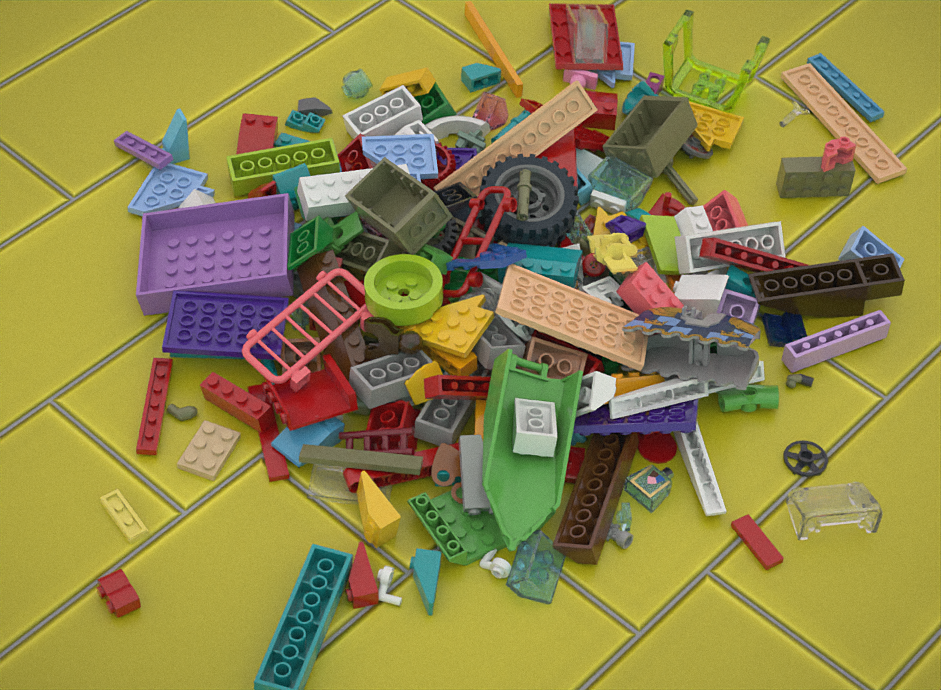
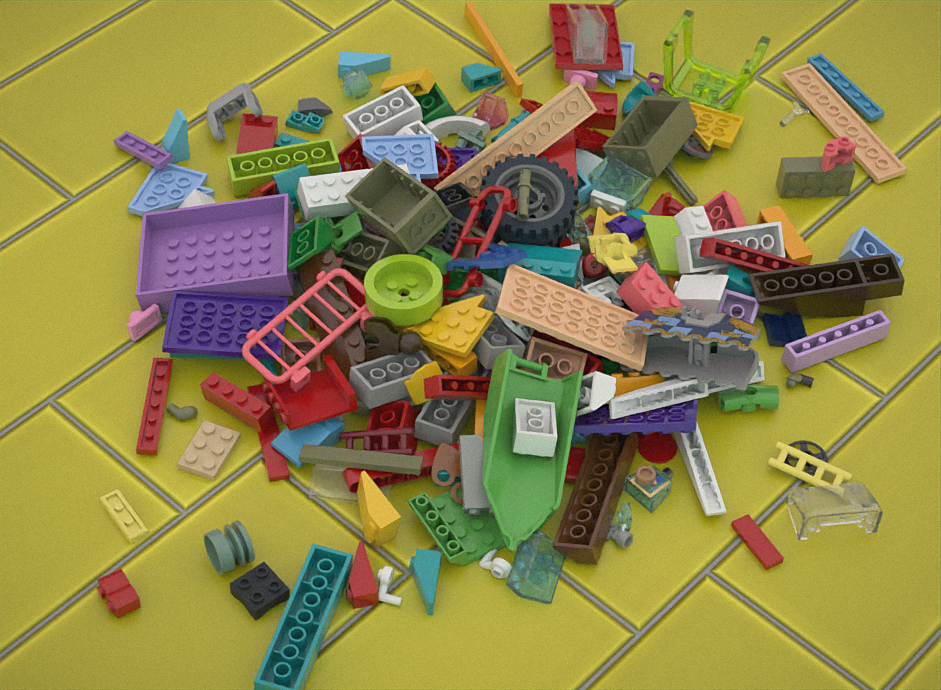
(142, 321): none -> bright pink tile
(221, 110): none -> light grey connector
(230, 546): none -> sand green wheel
(259, 590): none -> black brick
(368, 62): none -> medium azure slope
(645, 475): none -> medium nougat tile
(793, 243): none -> light orange brick
(803, 458): none -> light yellow bar

